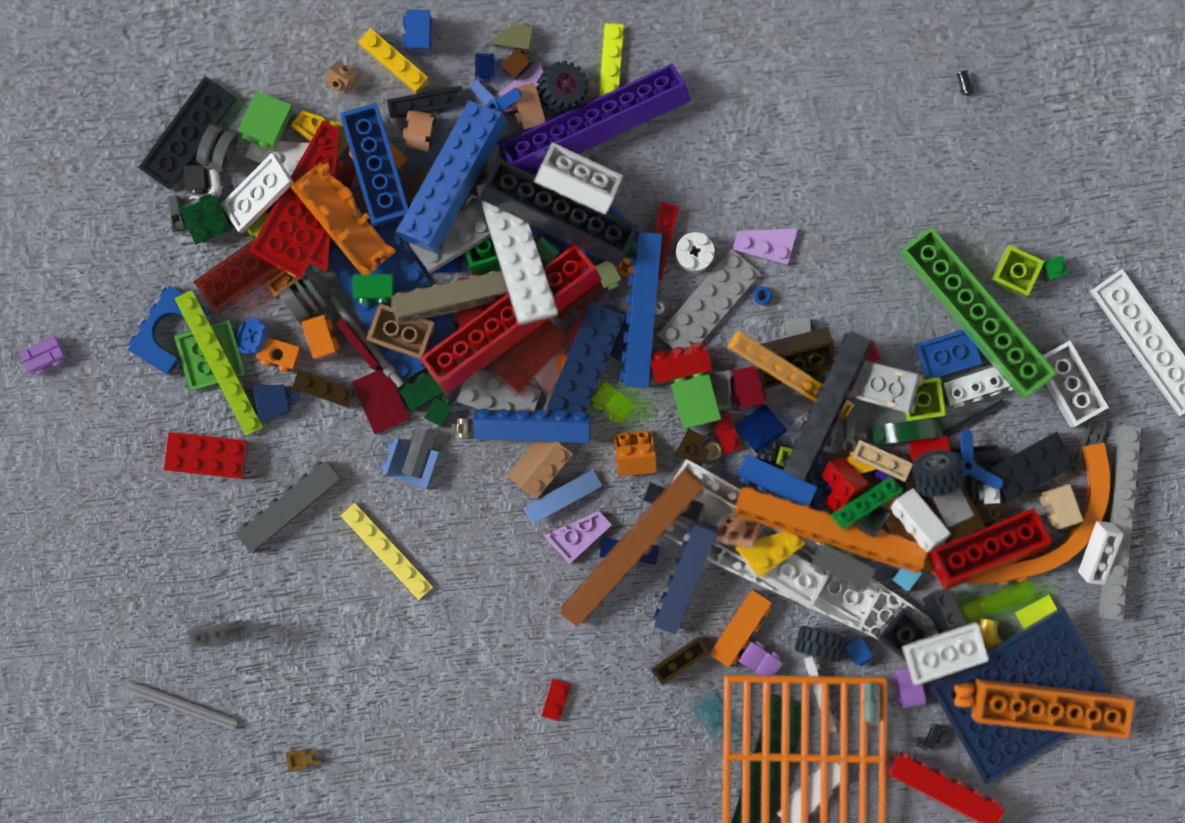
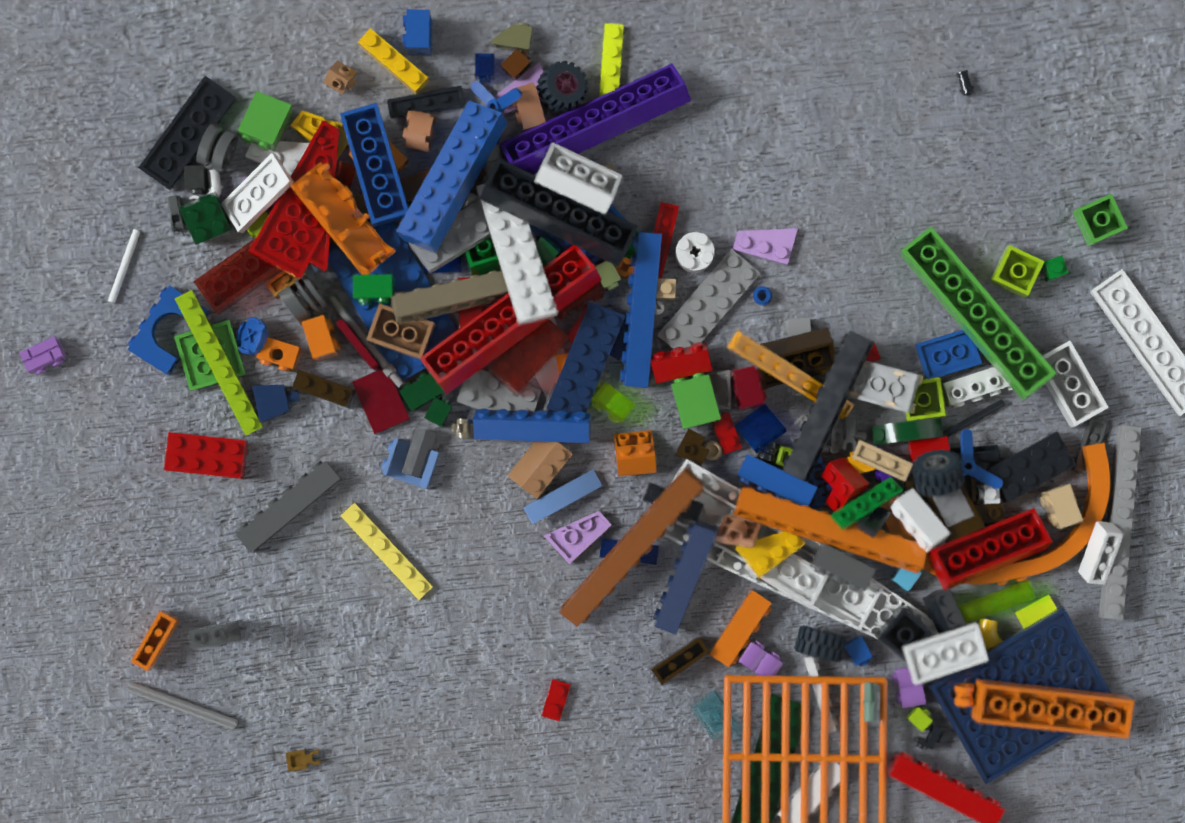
(124, 266): none -> white bar
(155, 640): none -> orange brick
(666, 289): none -> tan brick
(920, 718): none -> lime plate
(1099, 220): none -> bright green brick

